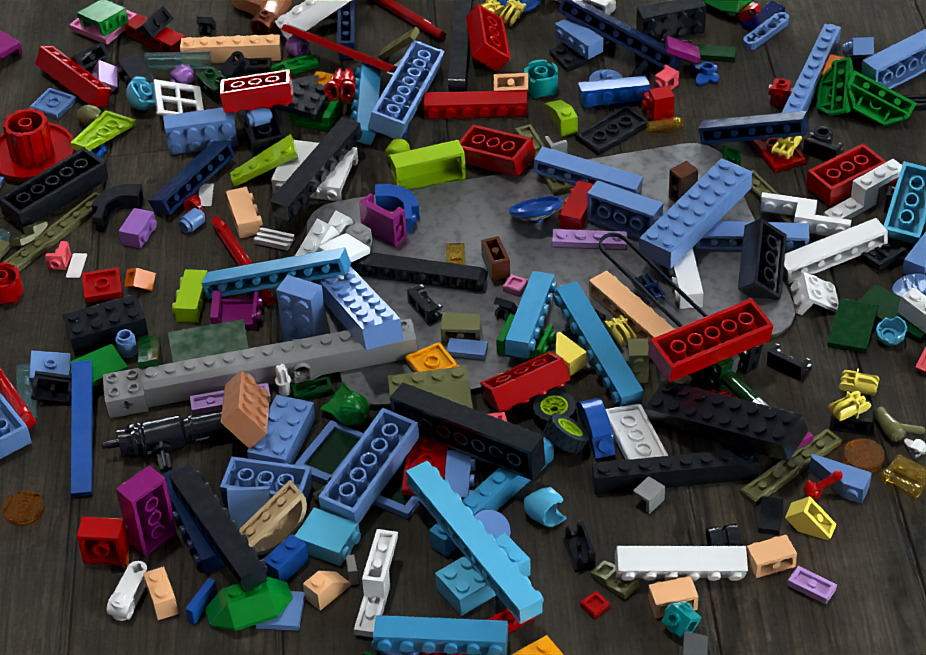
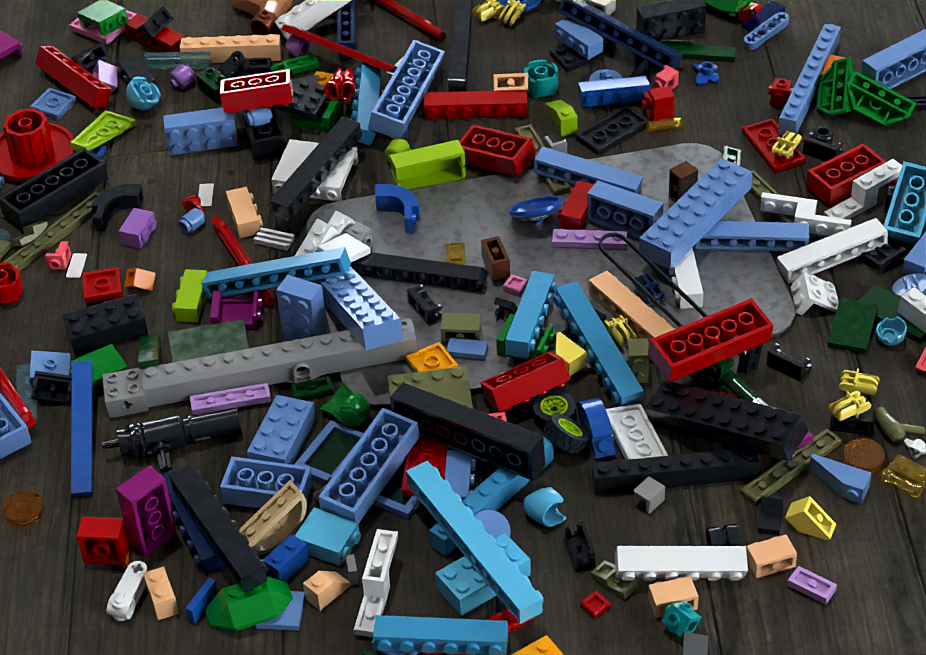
(87, 114): olive piece -> none
(126, 343): medium blue brick -> none
(159, 98): white window -> none
(191, 177): dark blue brick -> none
(205, 23): black tile -> none
(245, 409): nougat brick -> none
(245, 502): medium blue tile -> none
(270, 158): lime wing -> none
(283, 380): white axle -> none
(383, 224): magenta panel -> none
(399, 43): olive tile -> none
(487, 38): red brick -> none
(682, 49): magenta tile -> none
(753, 127): dark blue brick -> none
(762, 260): black slope -> none
(814, 489): red piece -> none
(858, 47): medium blue brick -> none

